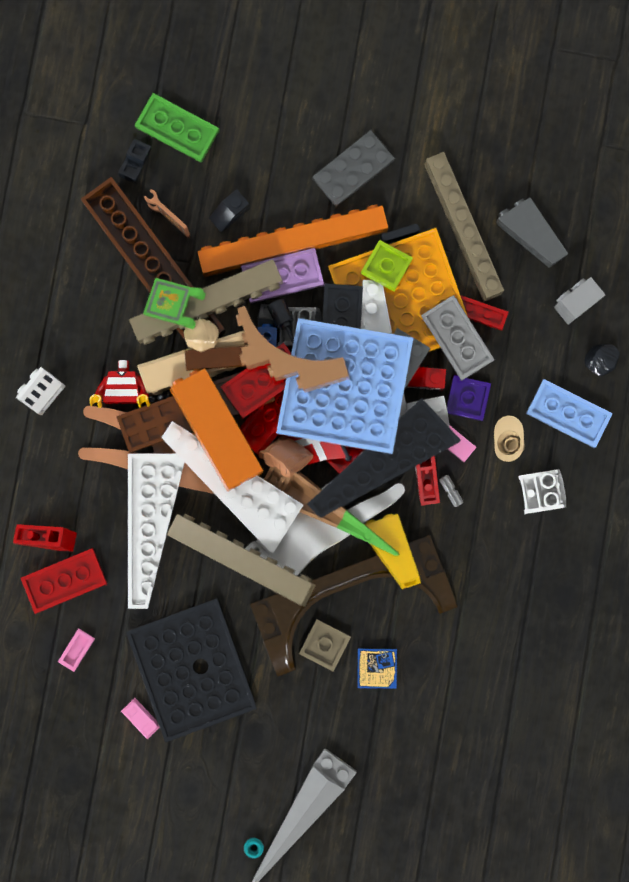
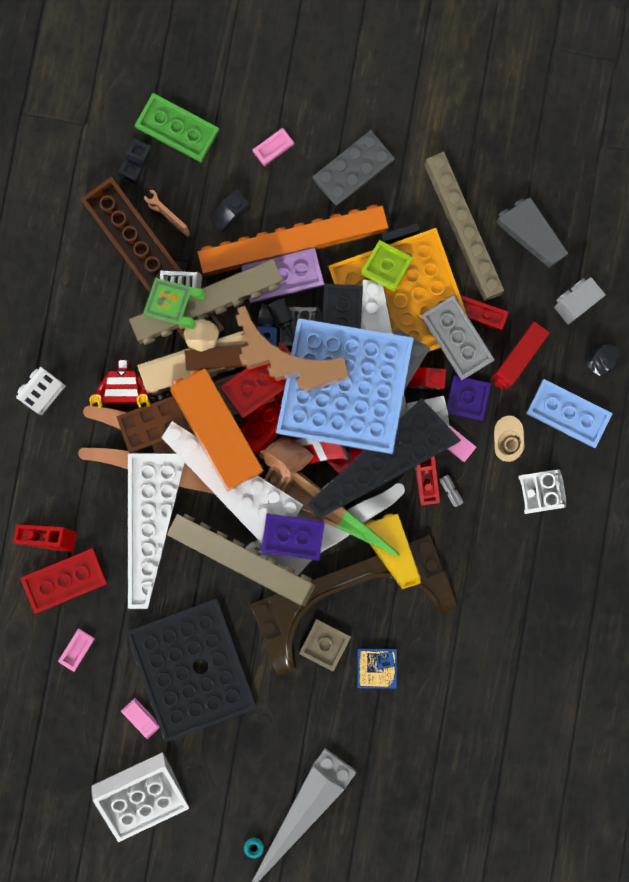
(139, 797): none -> white slope
(196, 282): none -> white slope
(273, 147): none -> bright pink tile
(292, 536): none -> dark purple tile
(519, 356): none -> red slope

